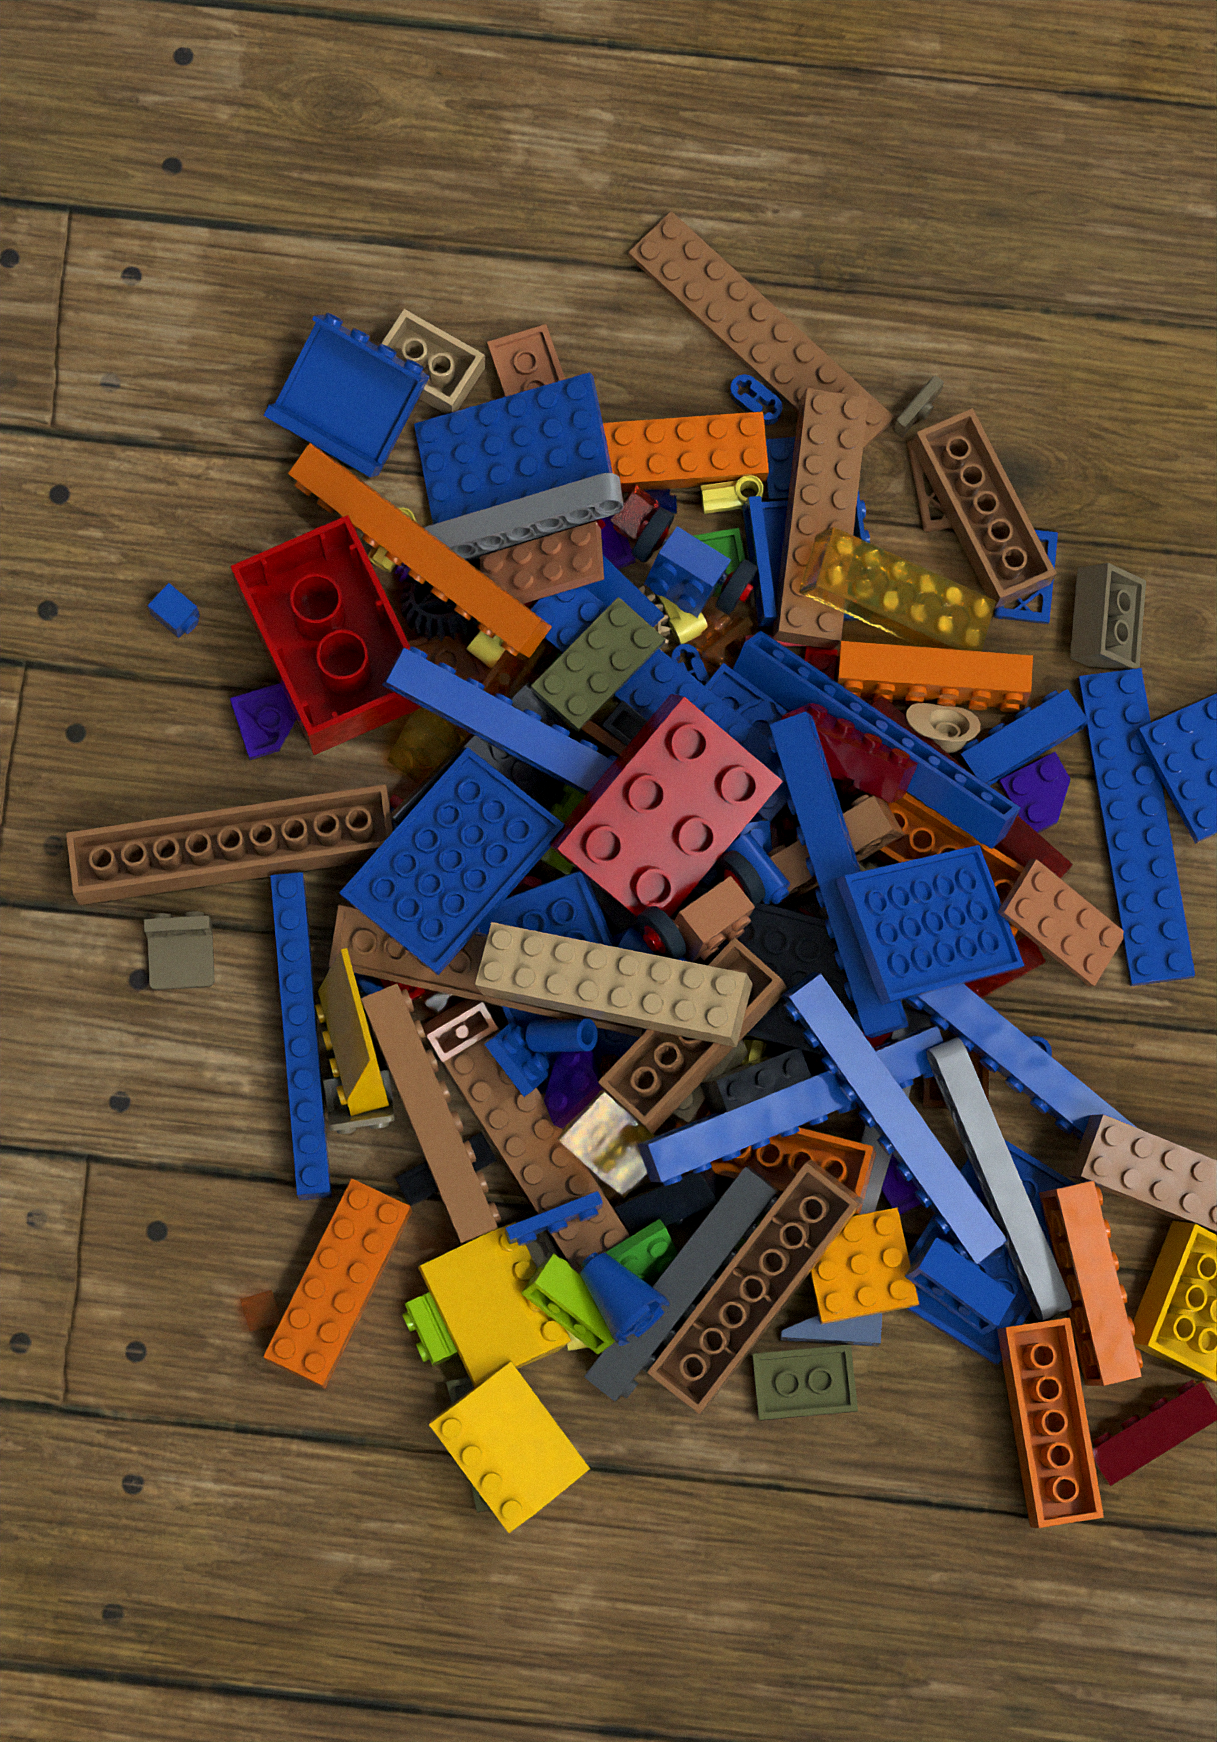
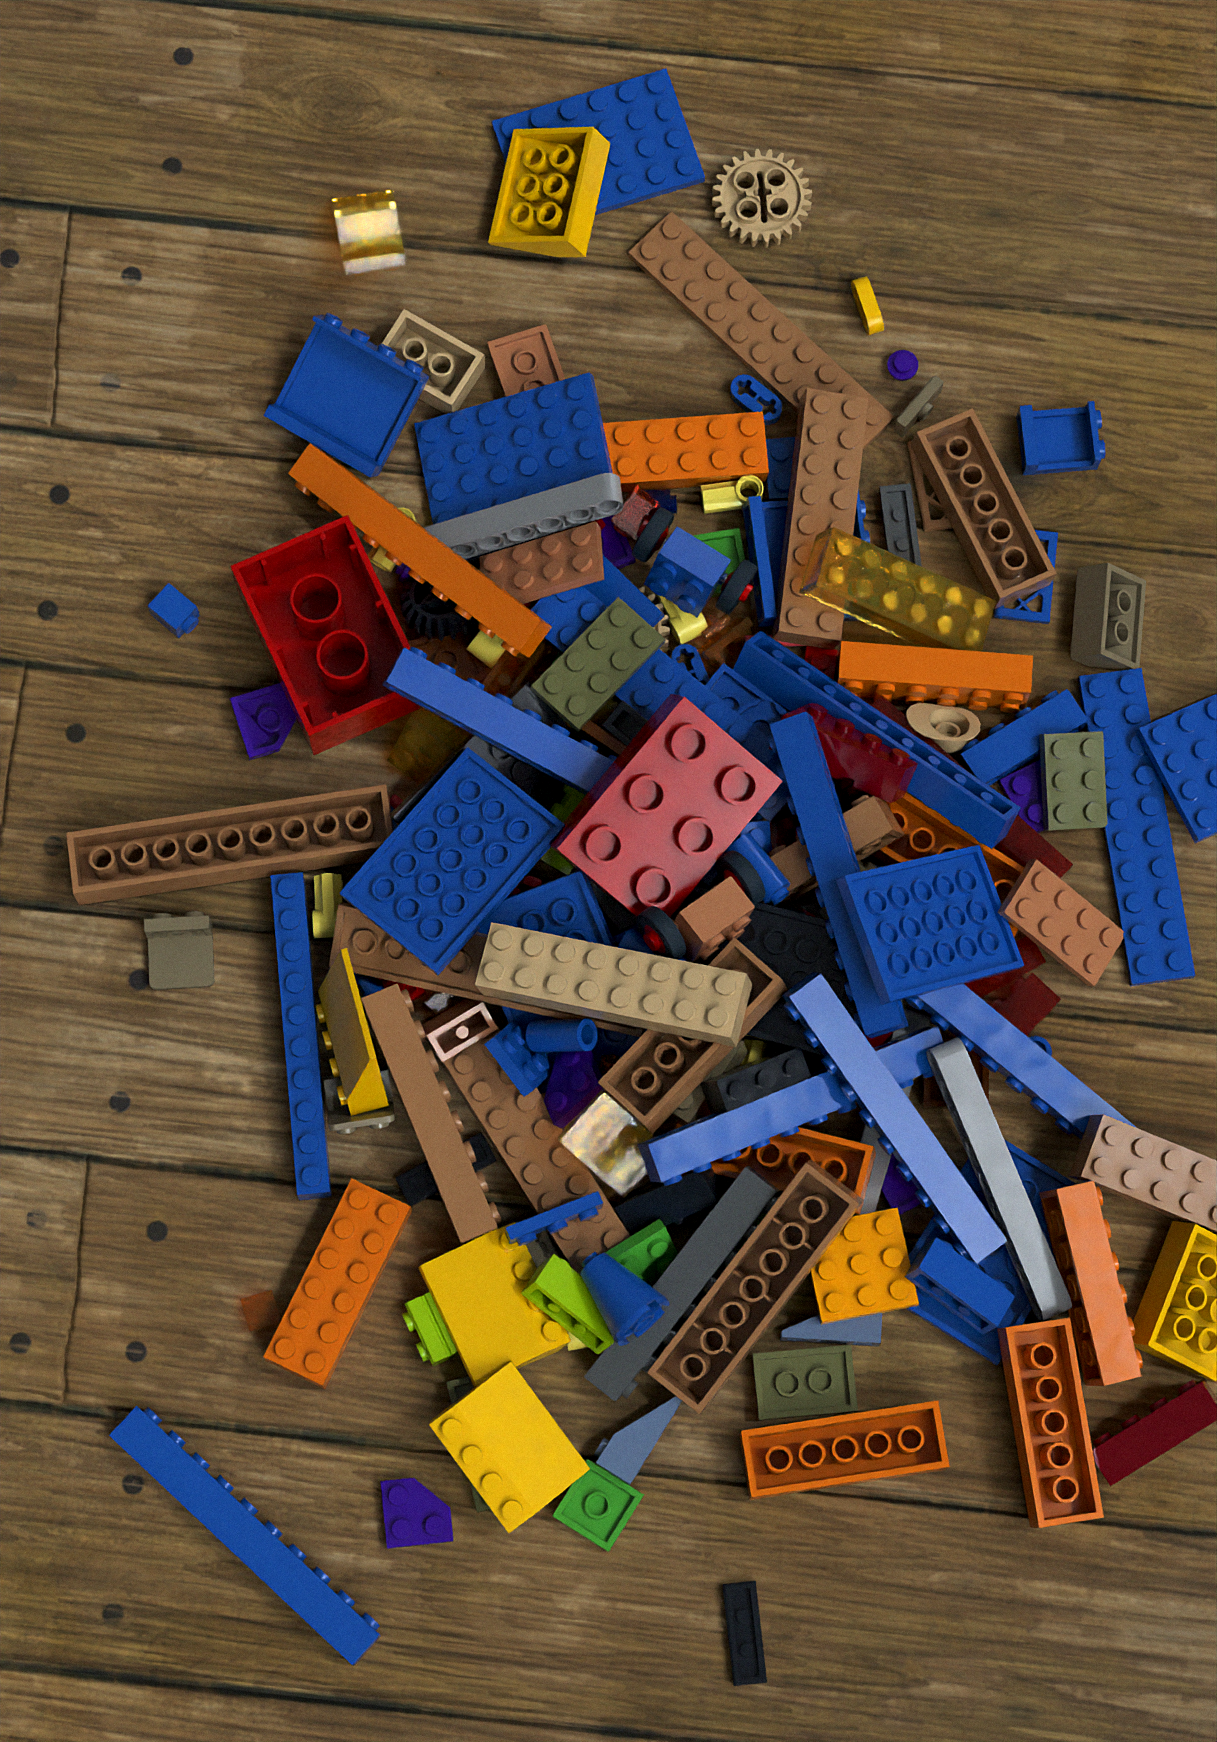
(245, 1535): none -> blue brick
(326, 903): none -> light yellow piece
(369, 232): none -> clear yellow bracket
(414, 1515): none -> dark purple plate
(550, 191): none -> yellow slope
(598, 1506): none -> bright green plate
(633, 1444): none -> sand blue slope
(646, 131): none -> blue plate
(744, 1633): none -> black tile
(790, 196): none -> tan gear
(844, 1450): none -> orange brick
(867, 305): none -> yellow beam
(899, 522): none -> dark grey plate
(902, 365): none -> dark purple plate
(1027, 1004): none -> clear red brick
(1059, 439): none -> blue panel
(1073, 780): none -> olive plate

